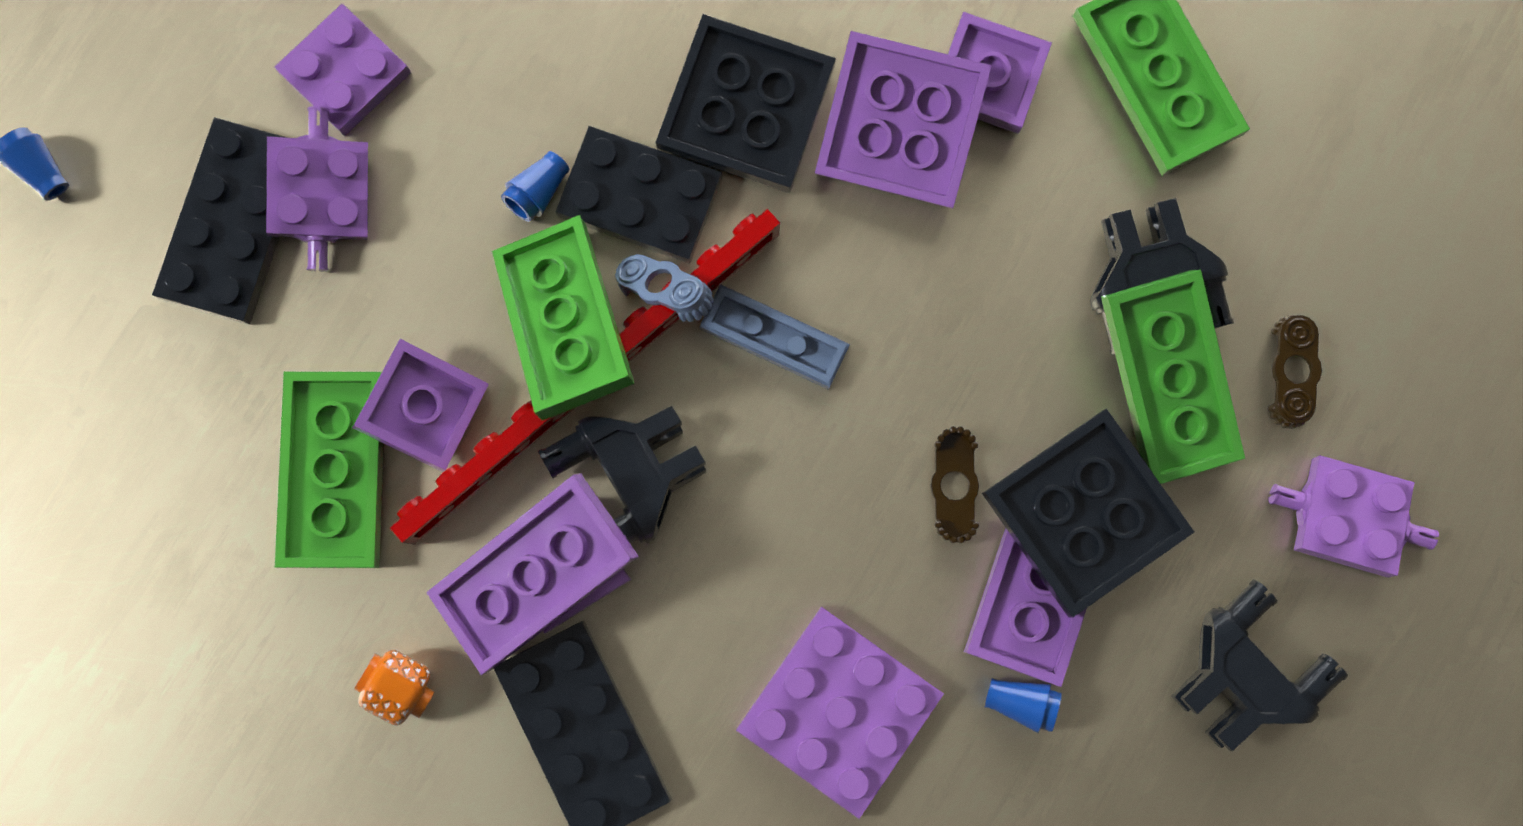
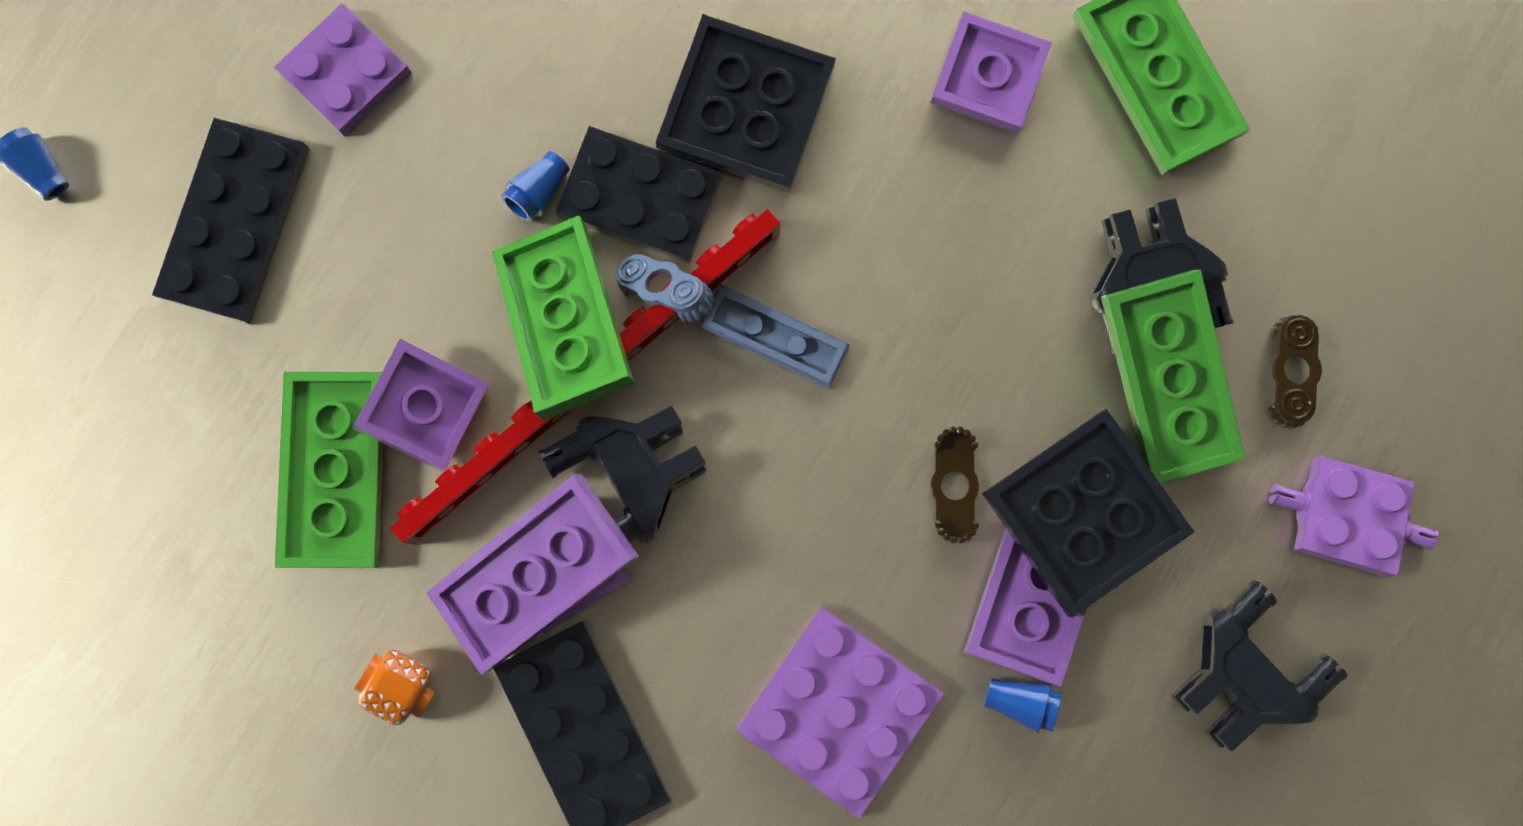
(317, 188): medium lavender plate -> none
(902, 119): medium lavender plate -> none

